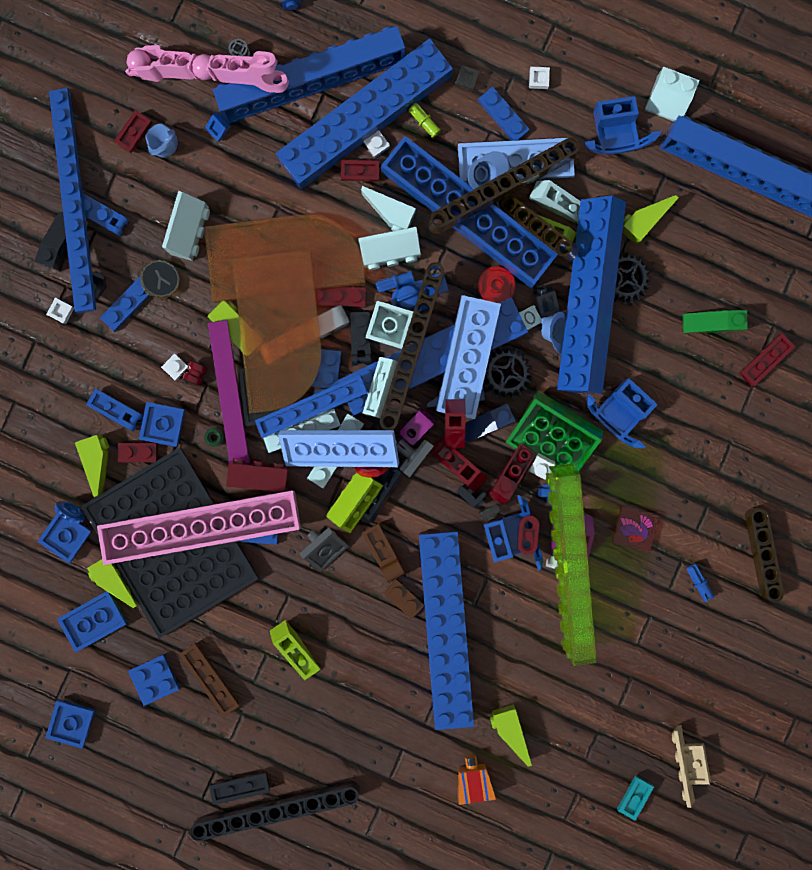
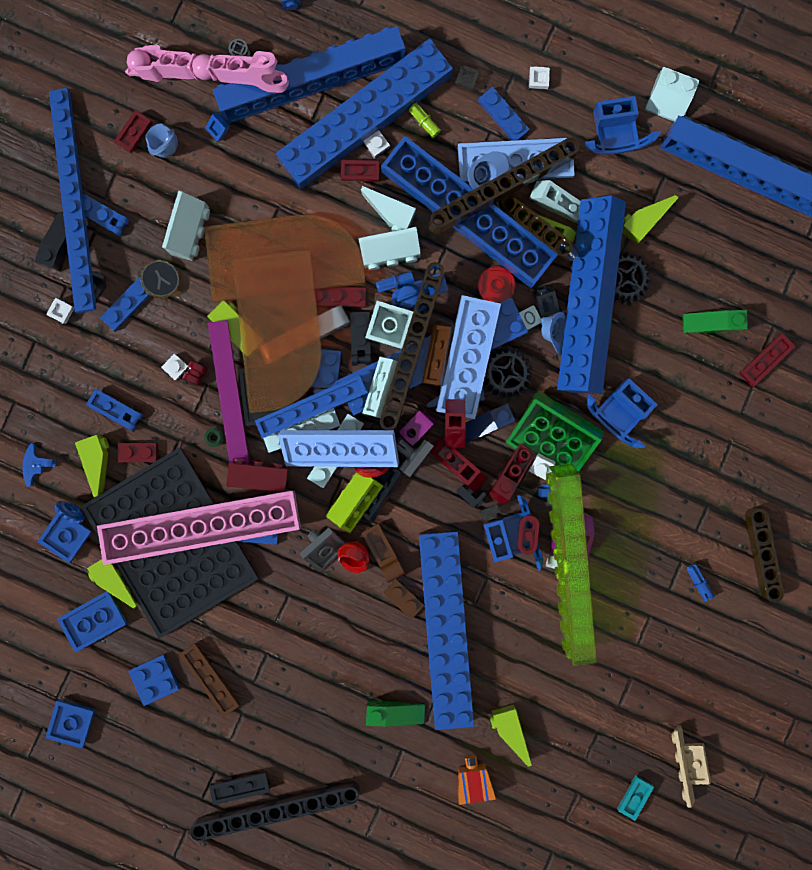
(34, 465): none -> blue piece
(162, 424): blue plate -> none
(294, 650): lime slope -> none
(353, 557): none -> red piece
(394, 713): none -> green slope
(438, 355): none -> reddish brown plate
(635, 529): tile -> none

